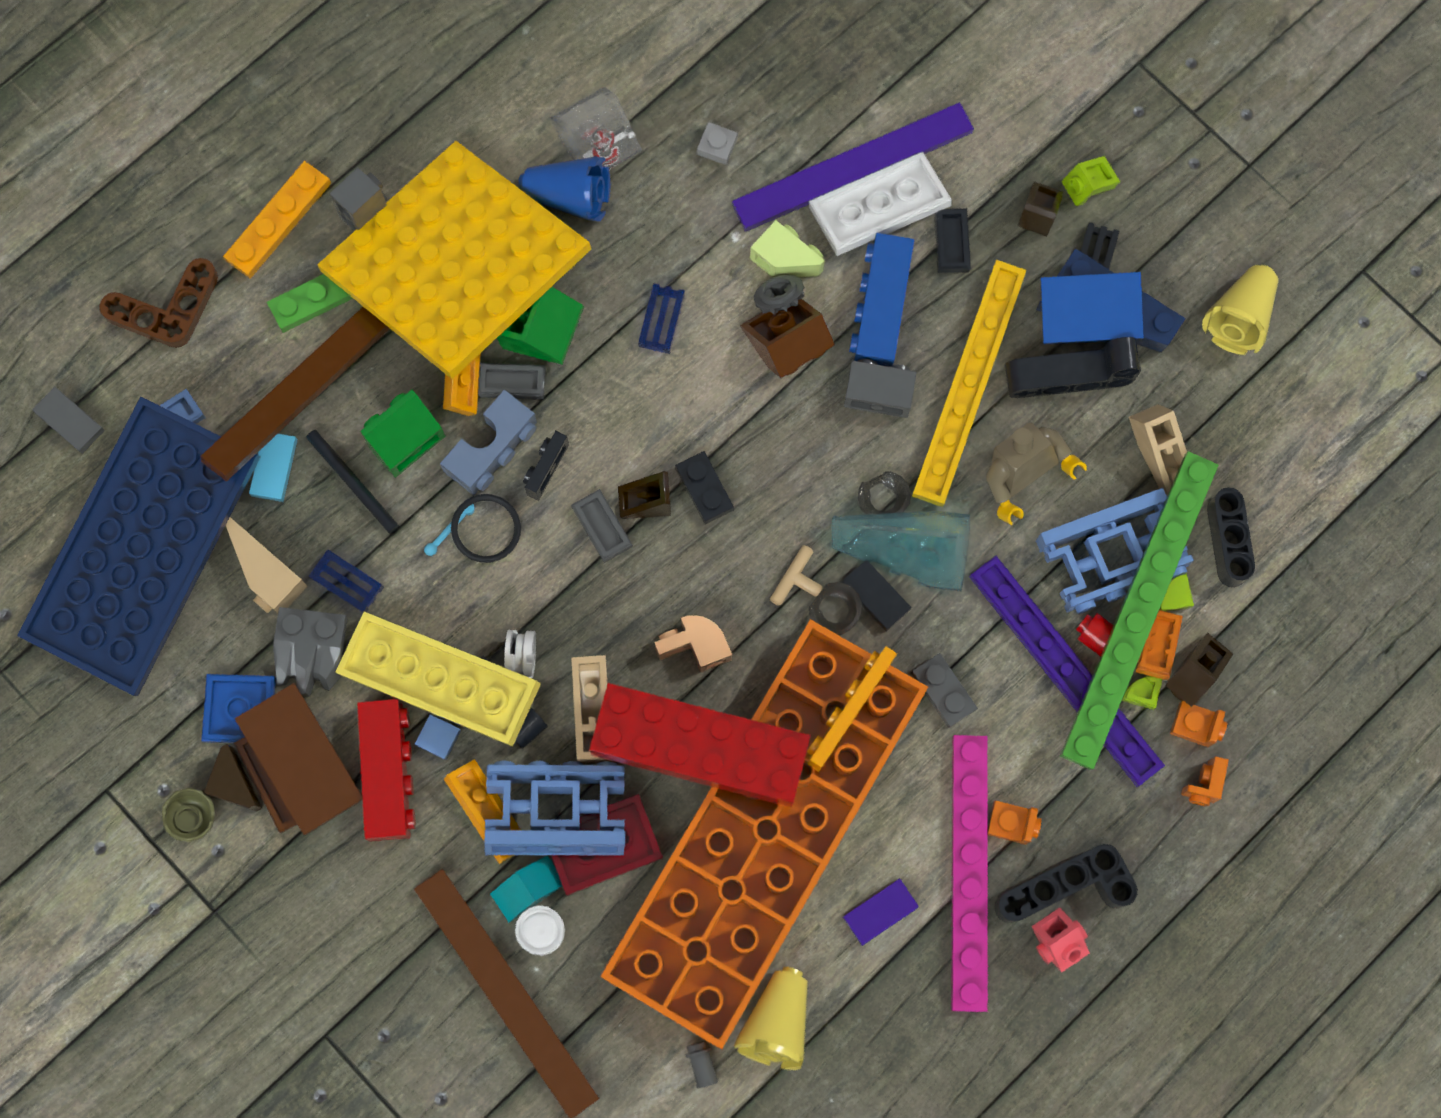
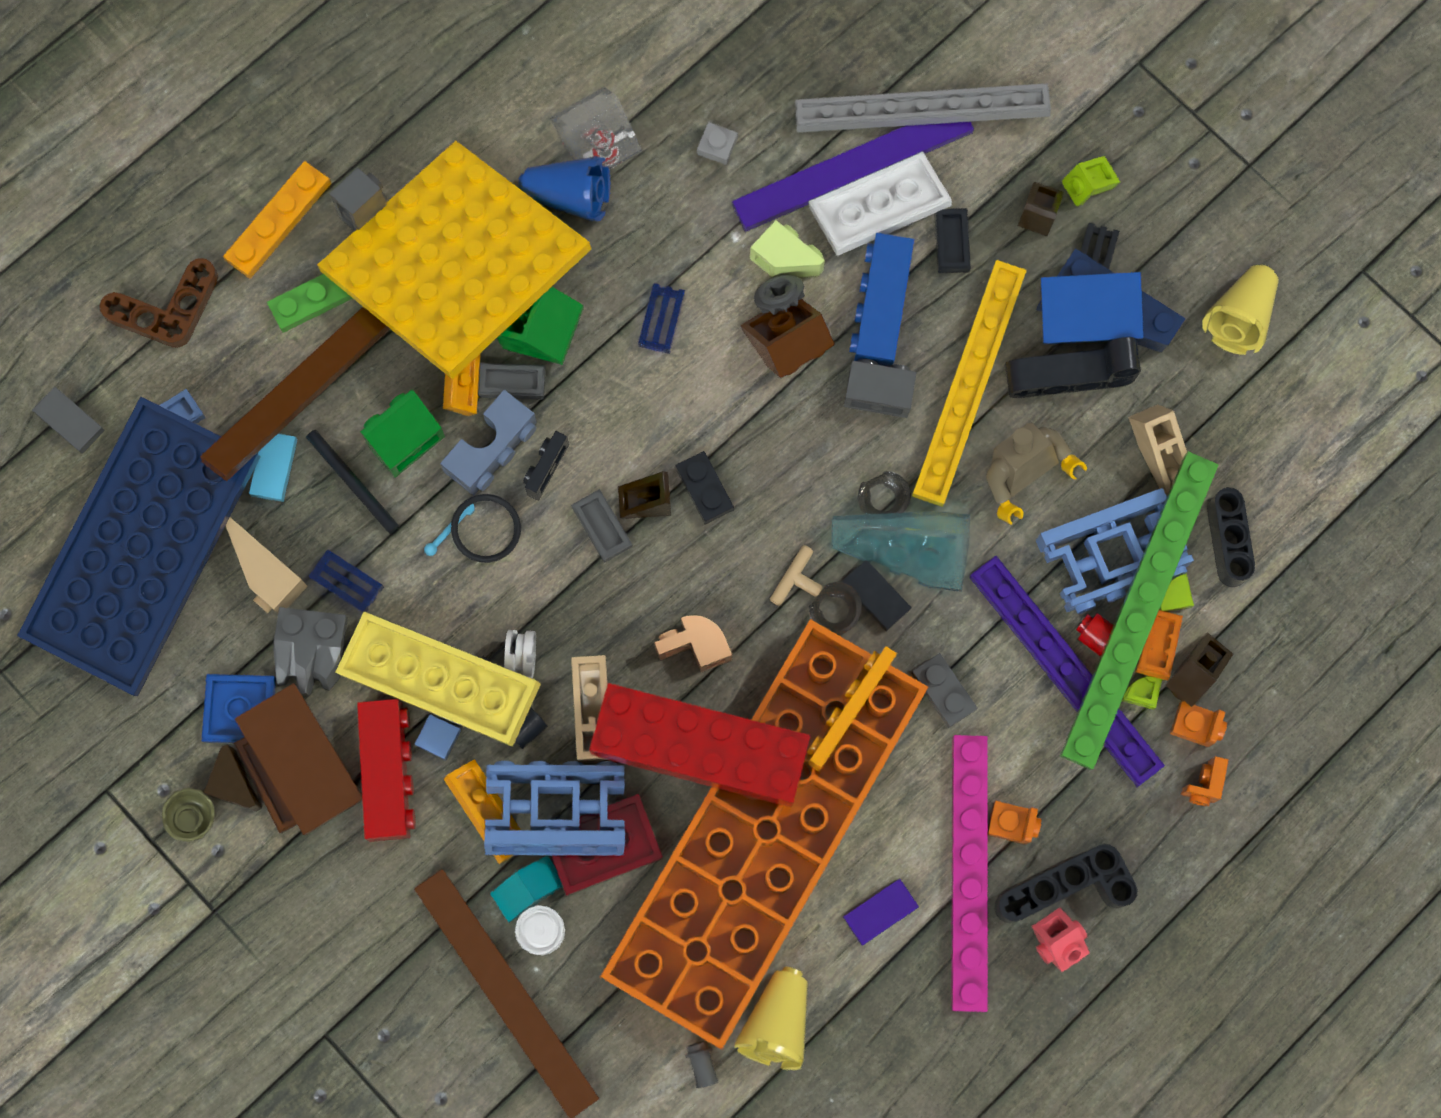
(923, 108): none -> light grey tile

